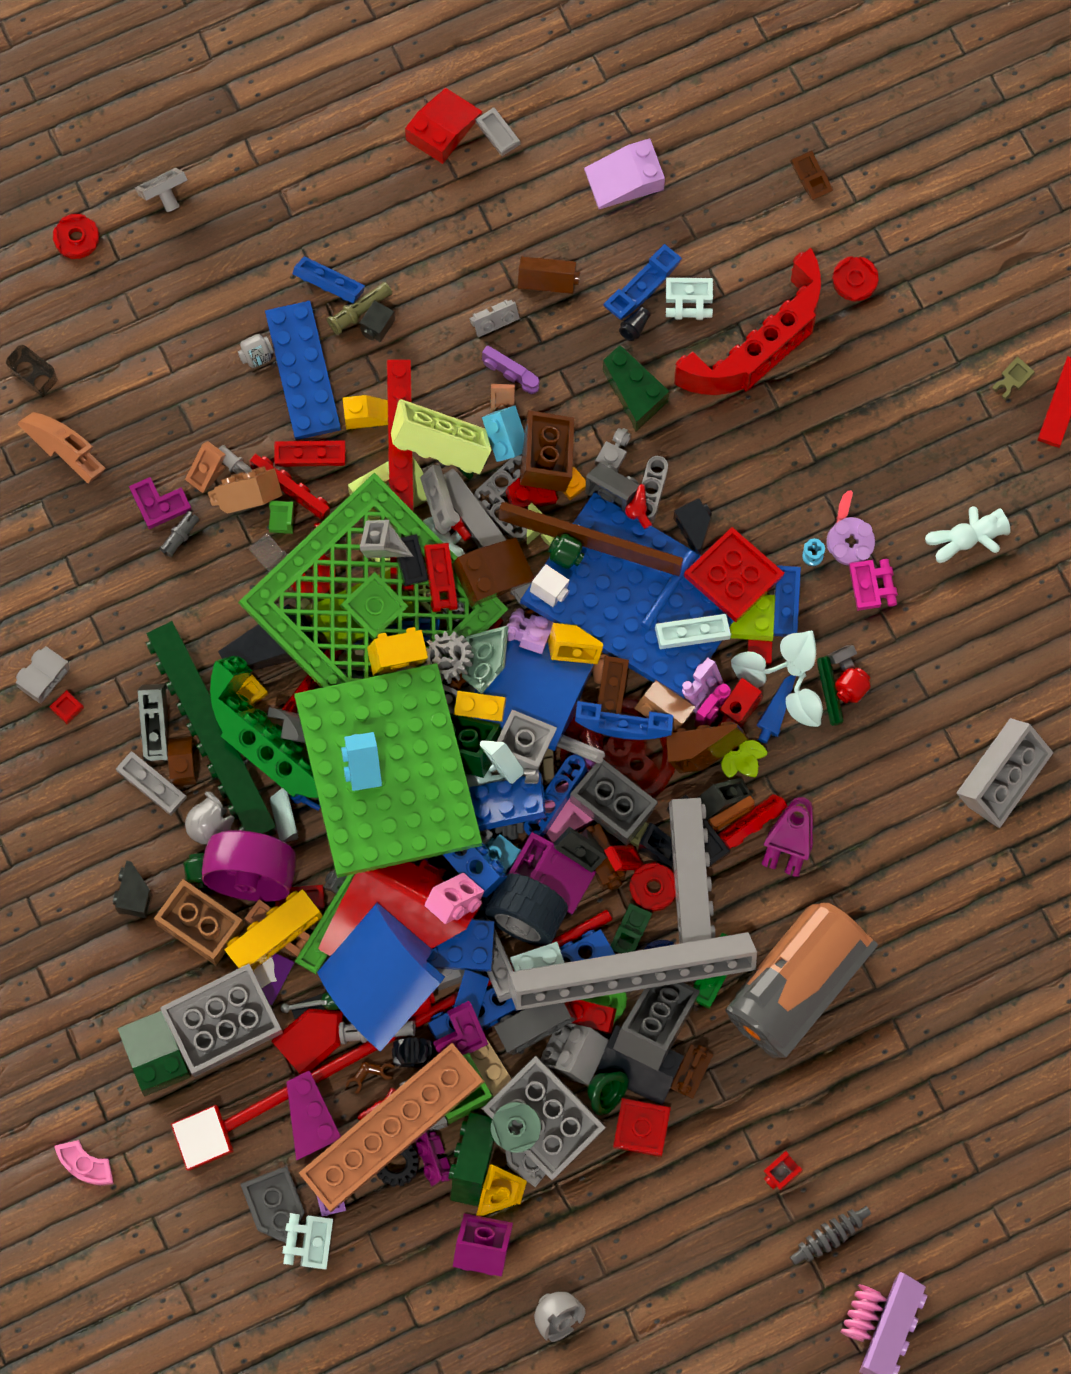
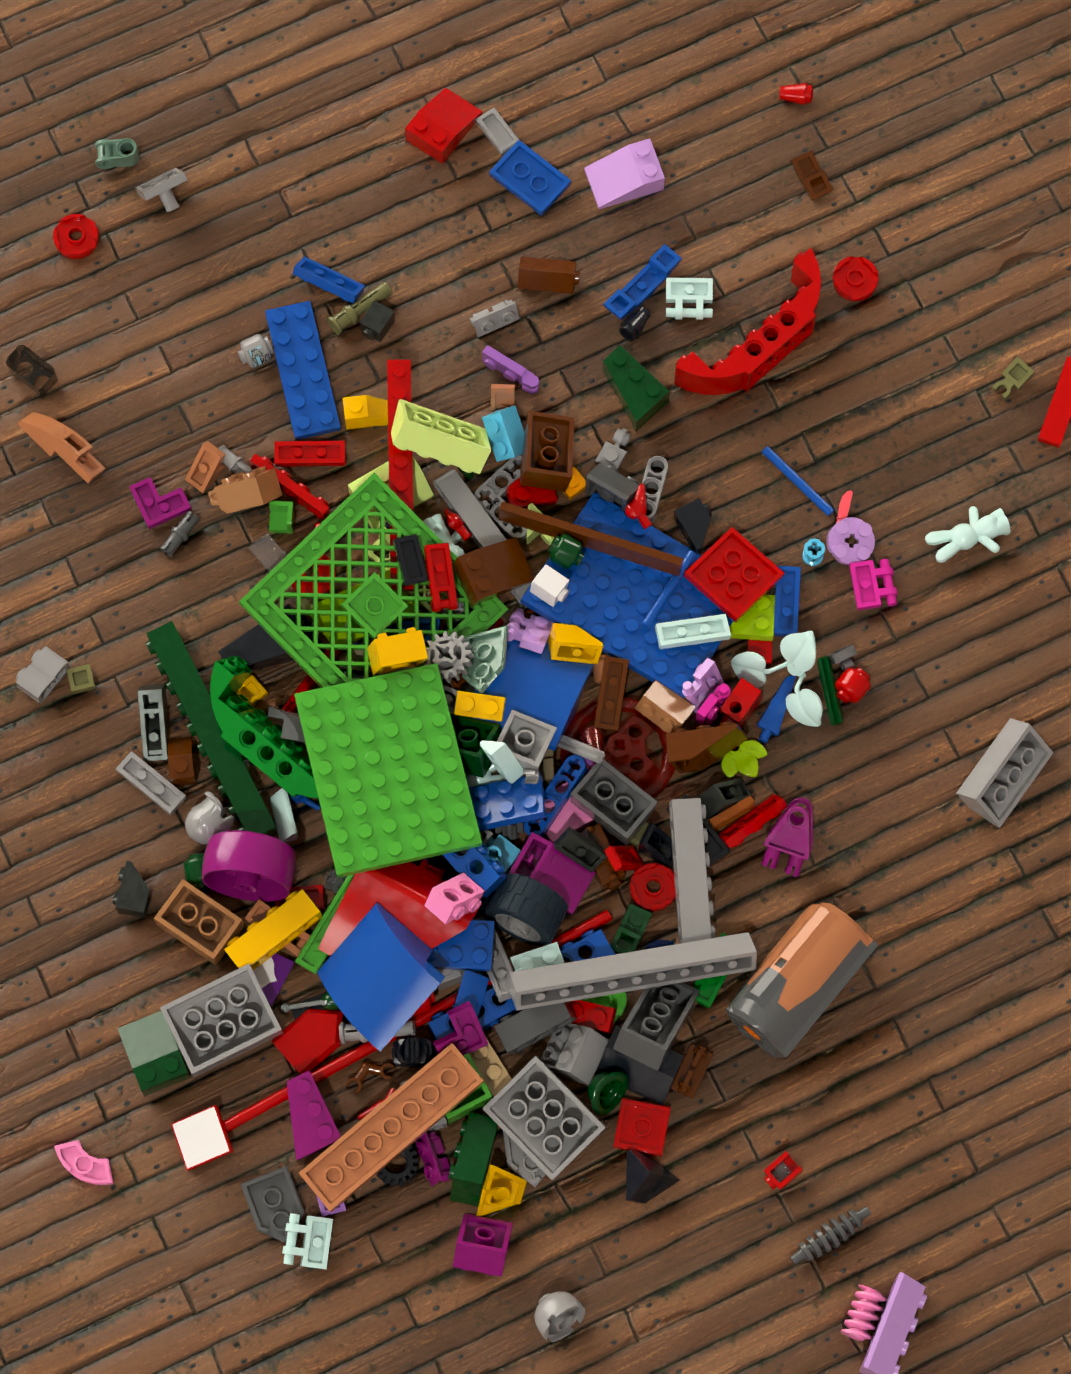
(66, 707): red tile -> none
(81, 679): none -> olive plate
(113, 153): none -> sand green piece
(362, 760): medium azure brick -> none
(381, 540): light grey slope -> none
(439, 499): light grey plate -> none
(528, 1134): sand green plate -> none
(530, 177): none -> blue plate
(623, 726): blue slope -> none
(645, 1178): none -> black slope
(797, 93): none -> red cone
(798, 481): none -> blue bar

